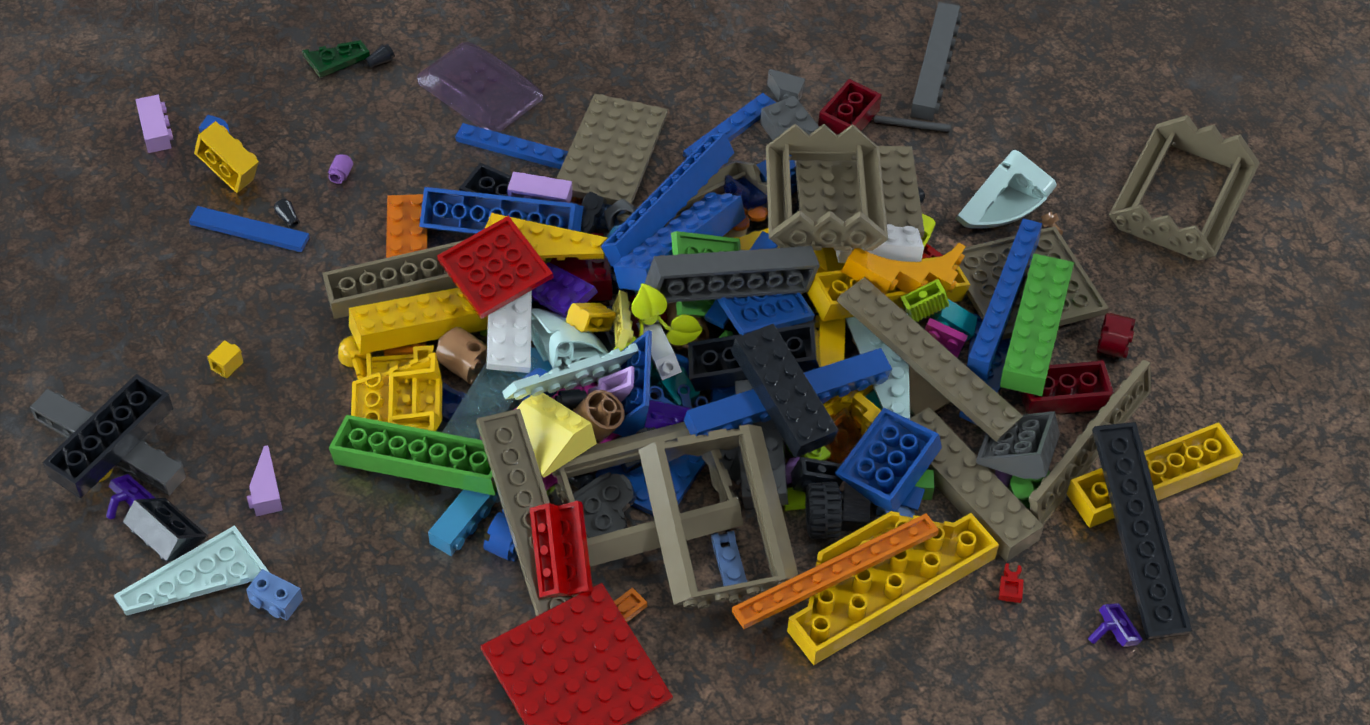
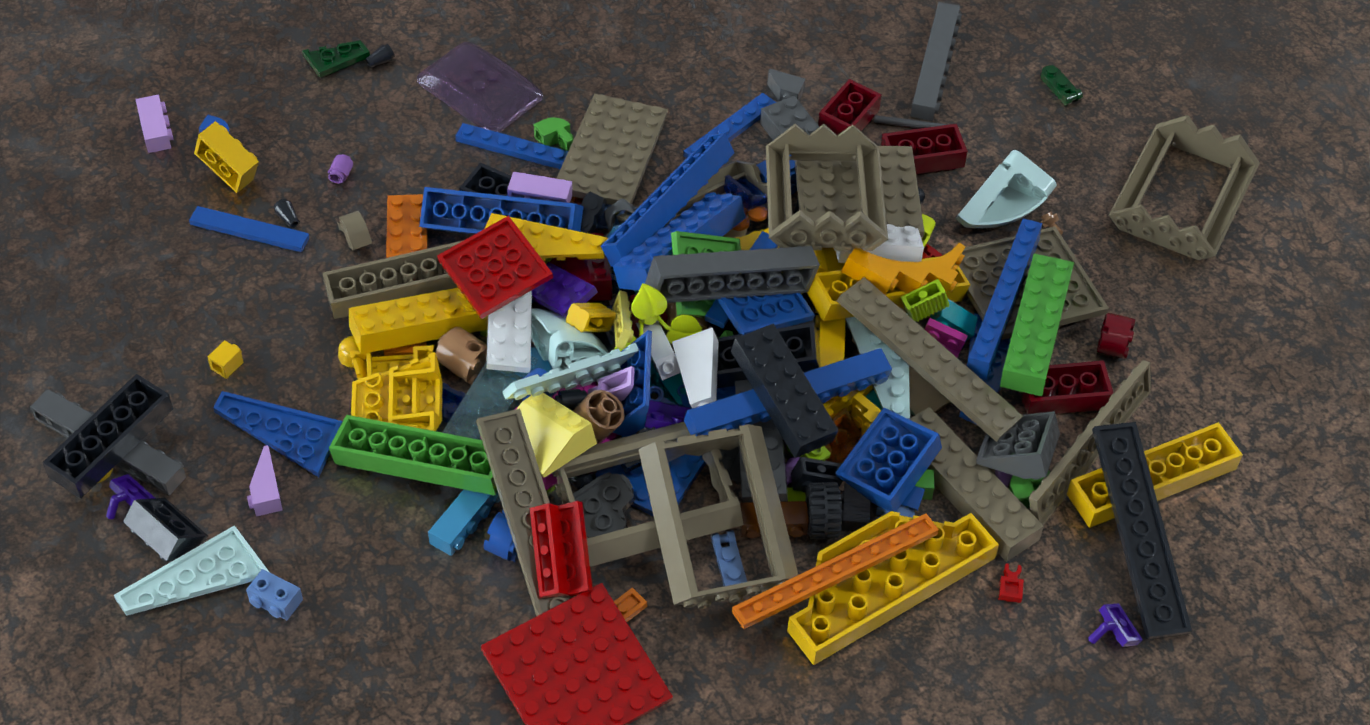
(289, 431): none -> blue wing
(355, 230): none -> dark tan brick
(552, 132): none -> bright green brick
(698, 366): none -> white slope
(794, 514): none -> reddish brown brick
(932, 147): none -> dark red brick
(1060, 85): none -> dark green plate

